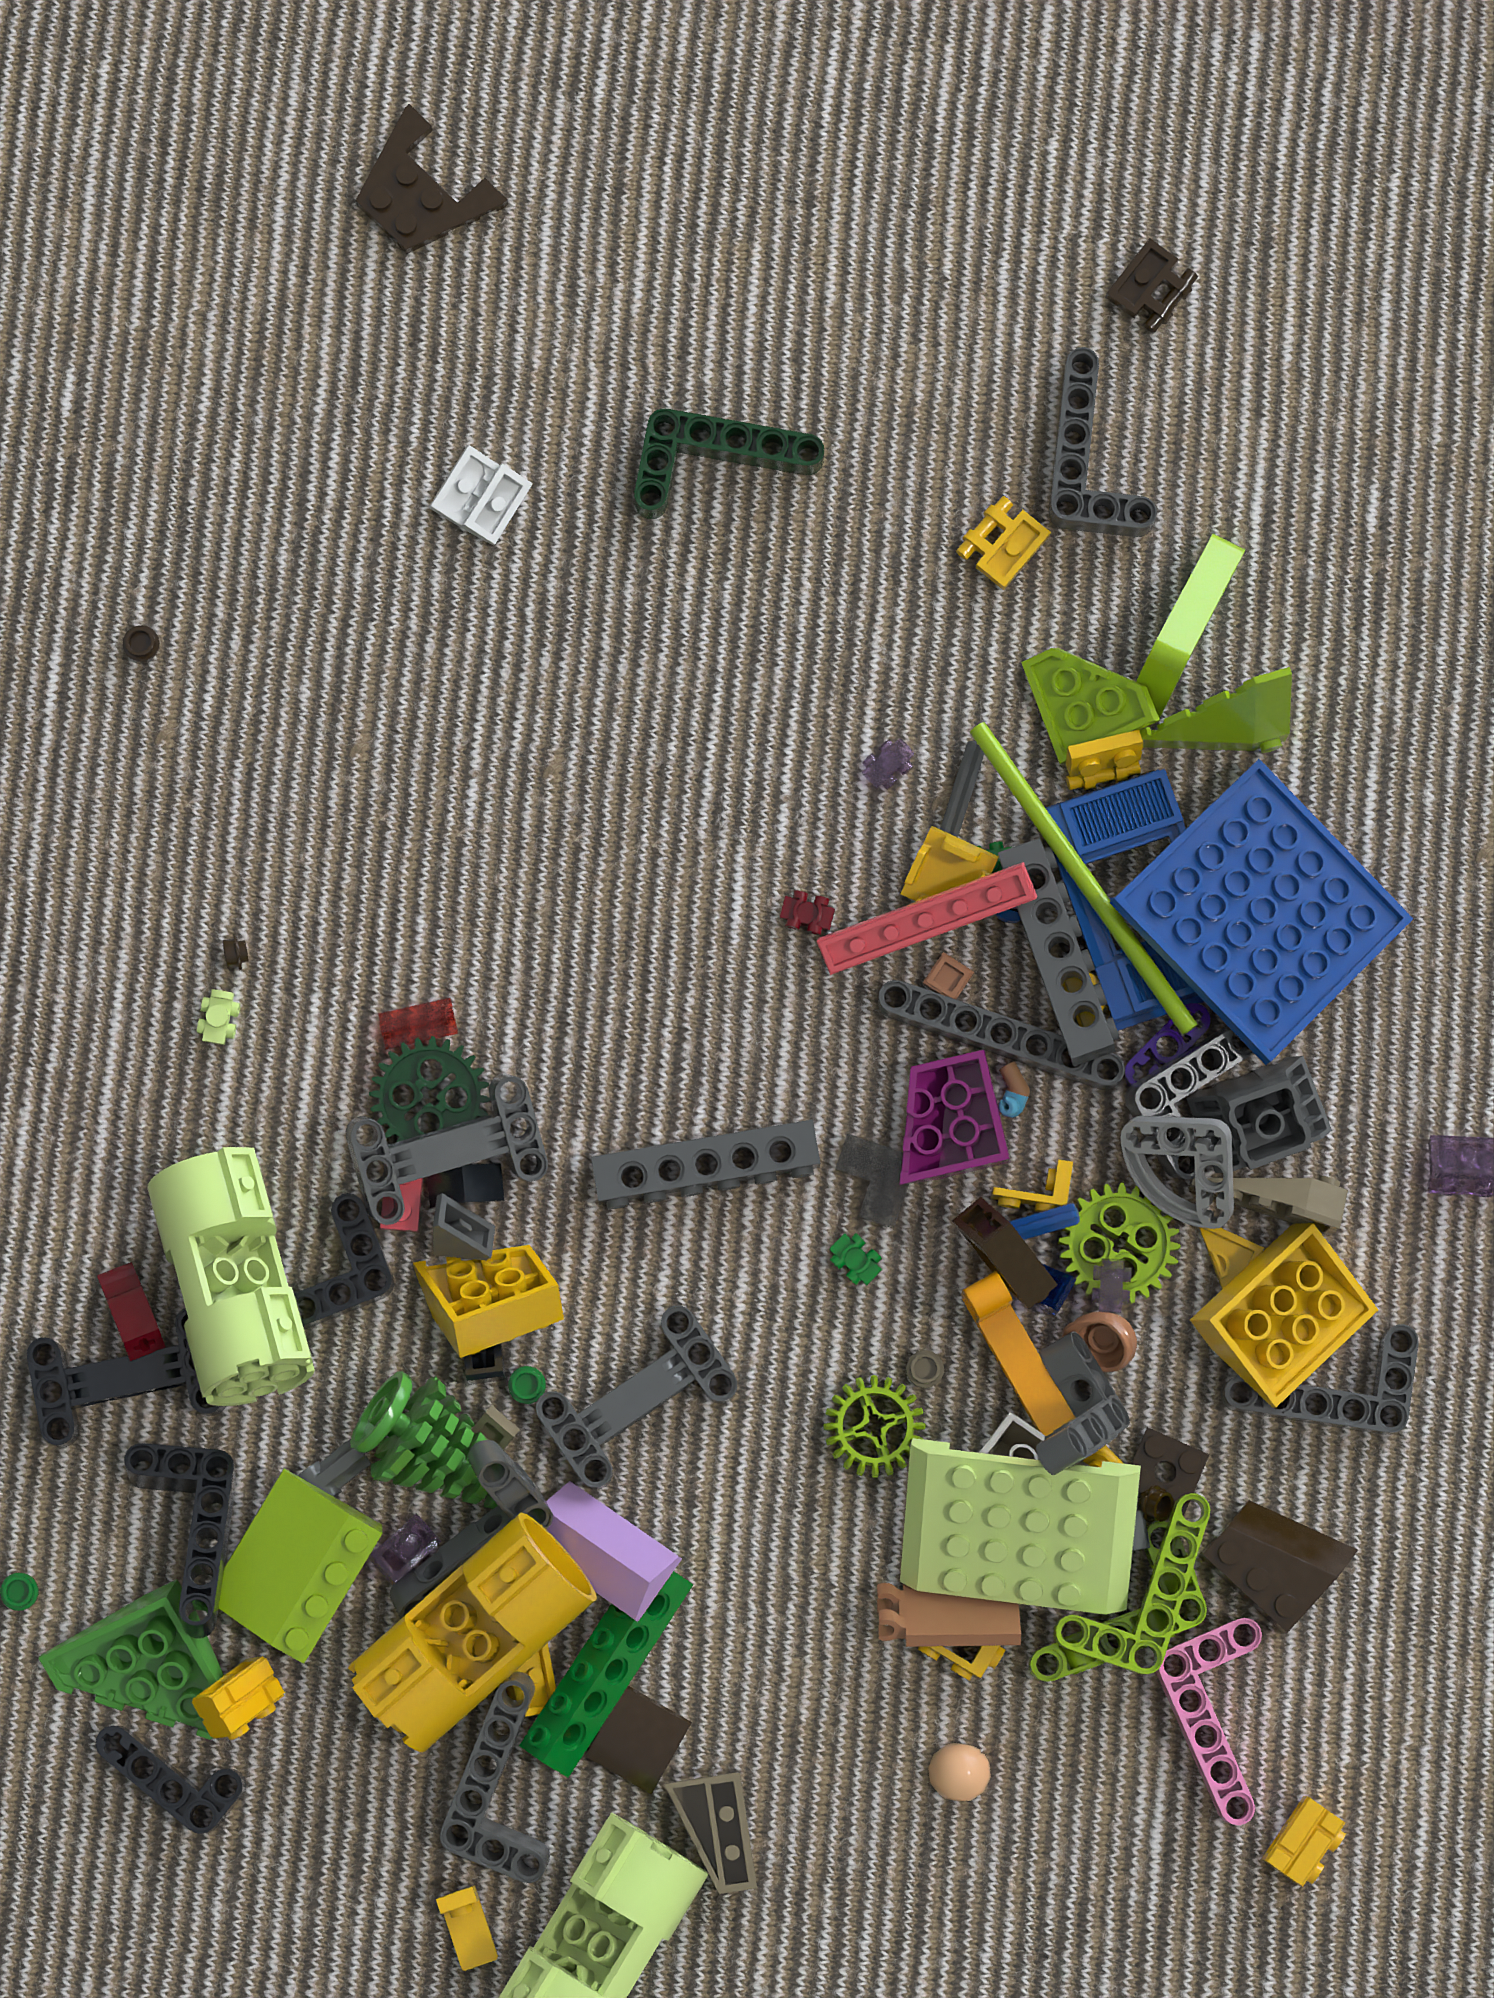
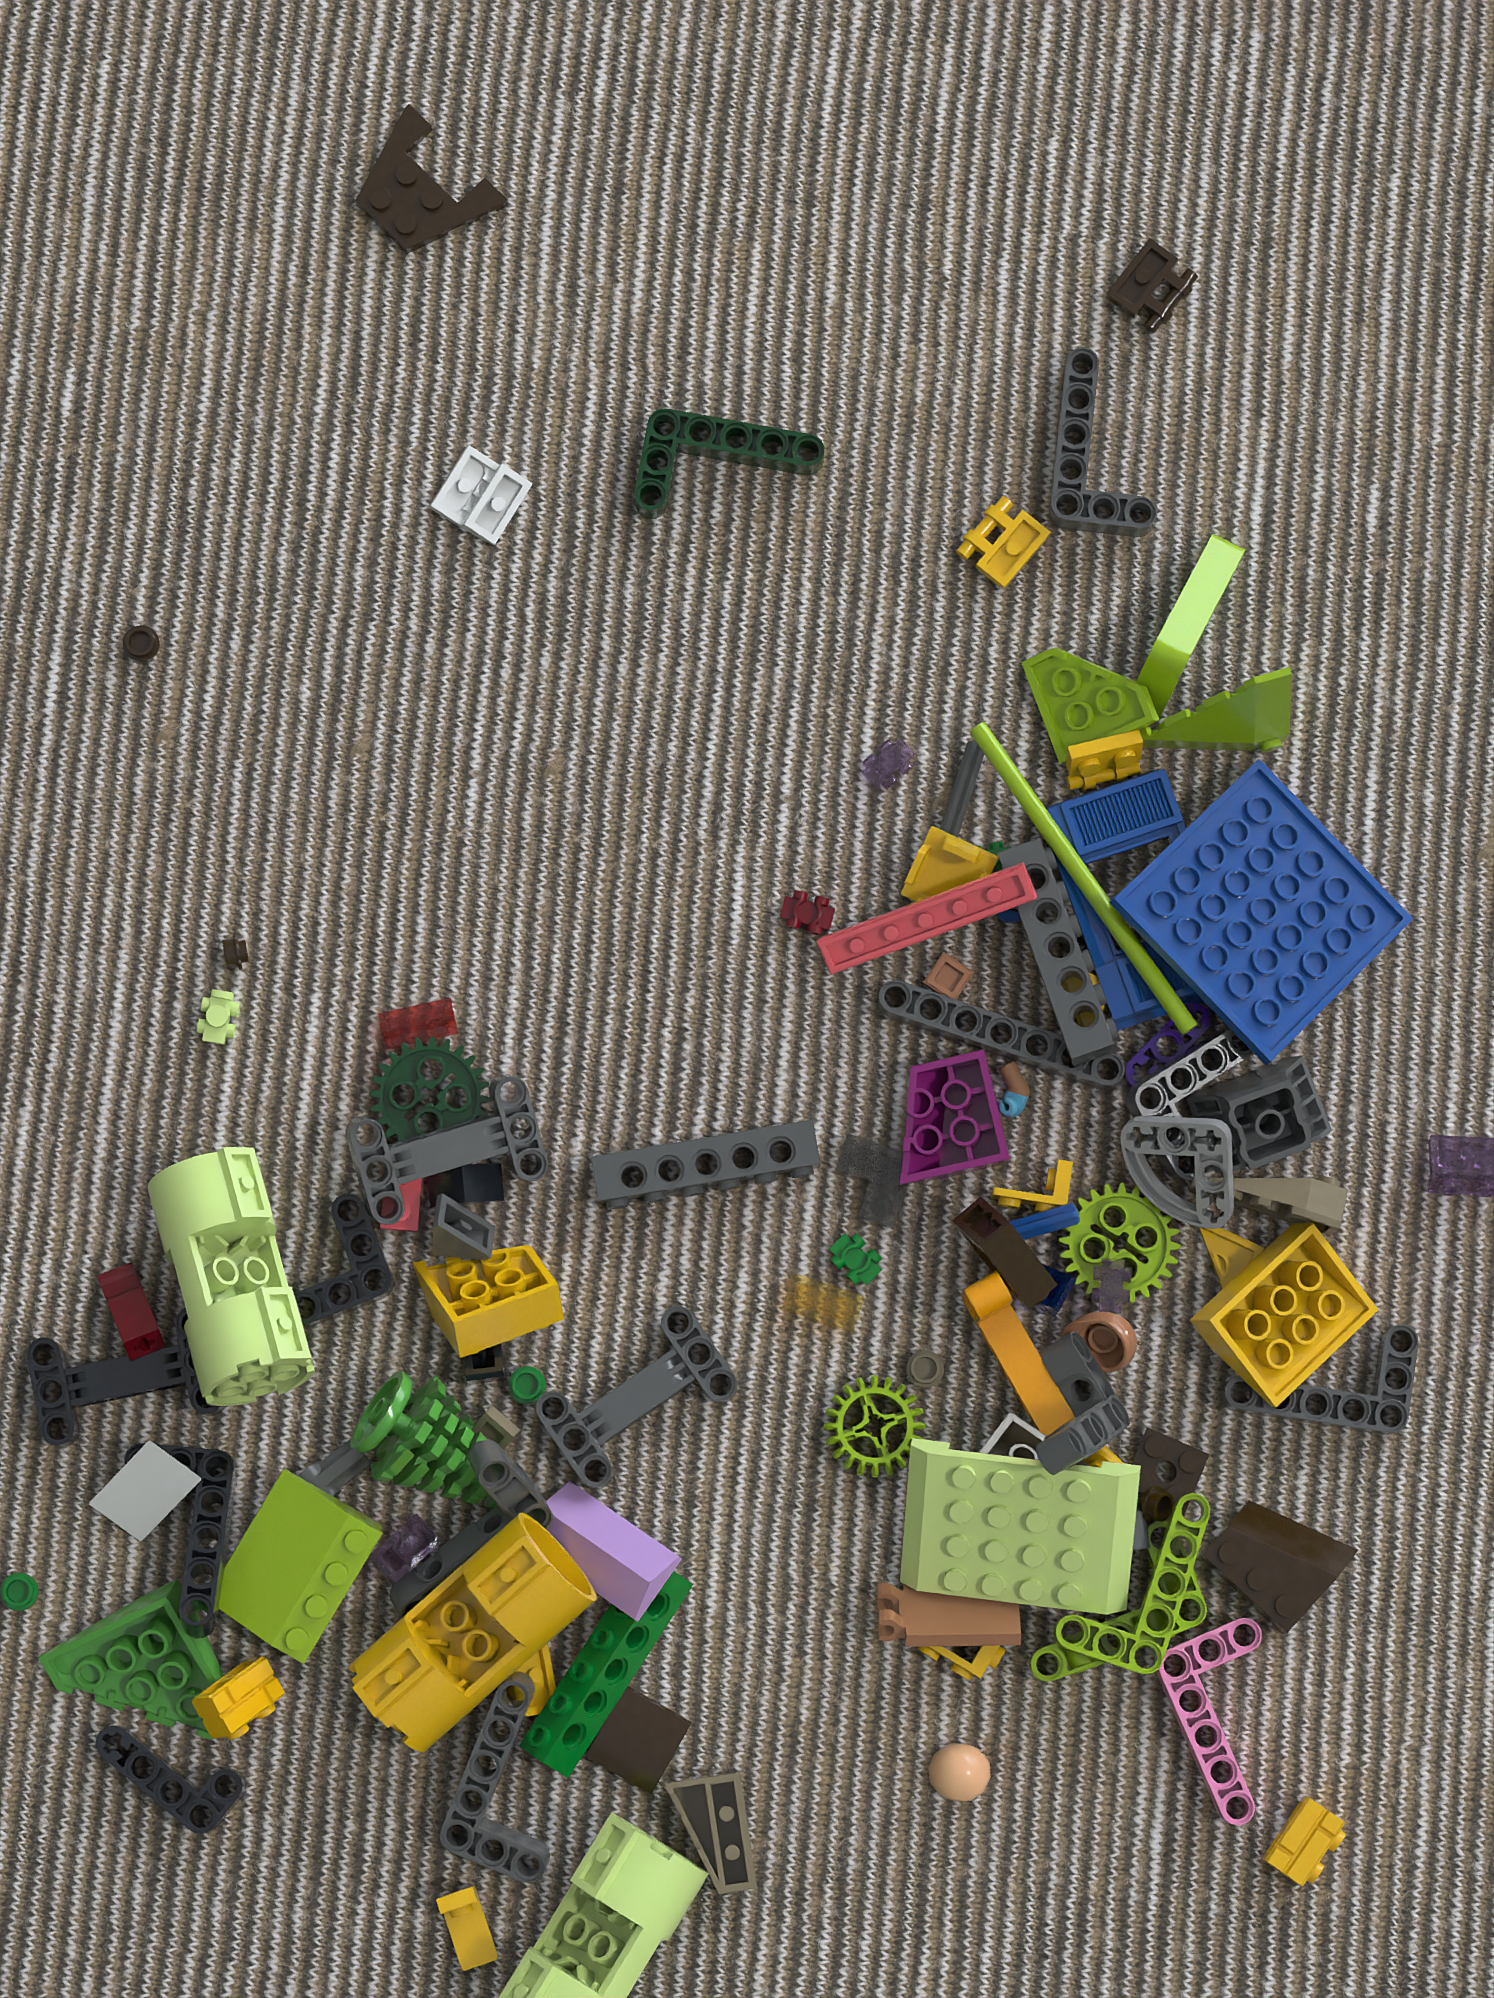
(145, 1490): none -> white sticker
(823, 1303): none -> clear yellow plate

